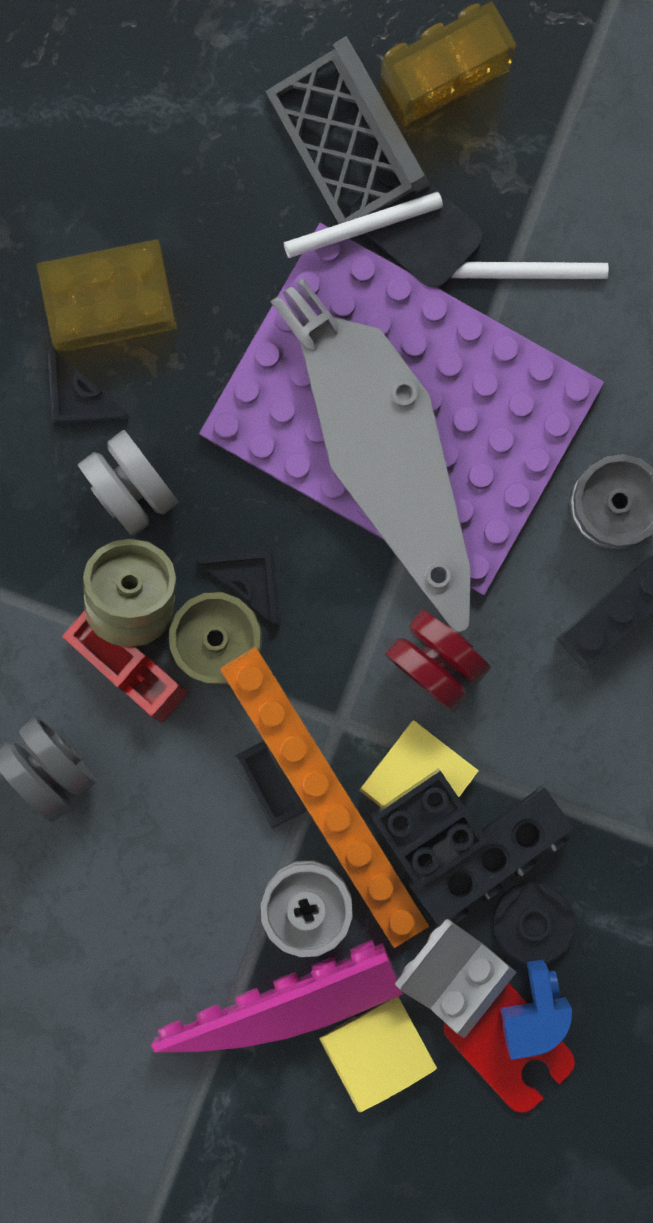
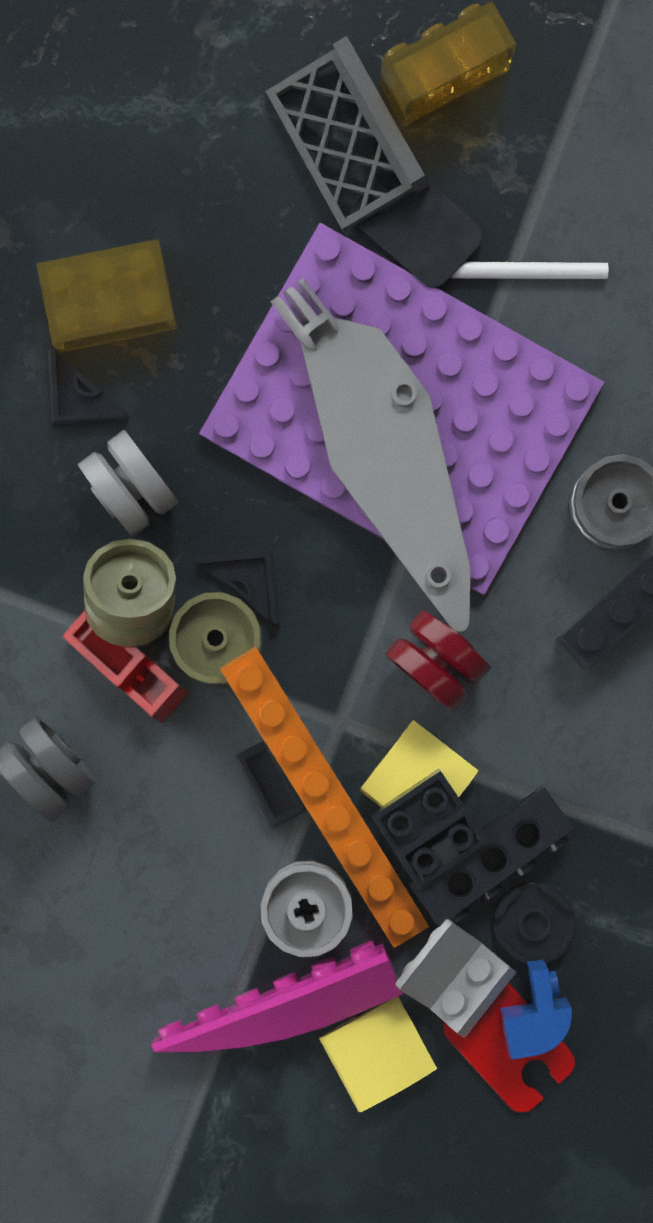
(363, 225): white bar -> none

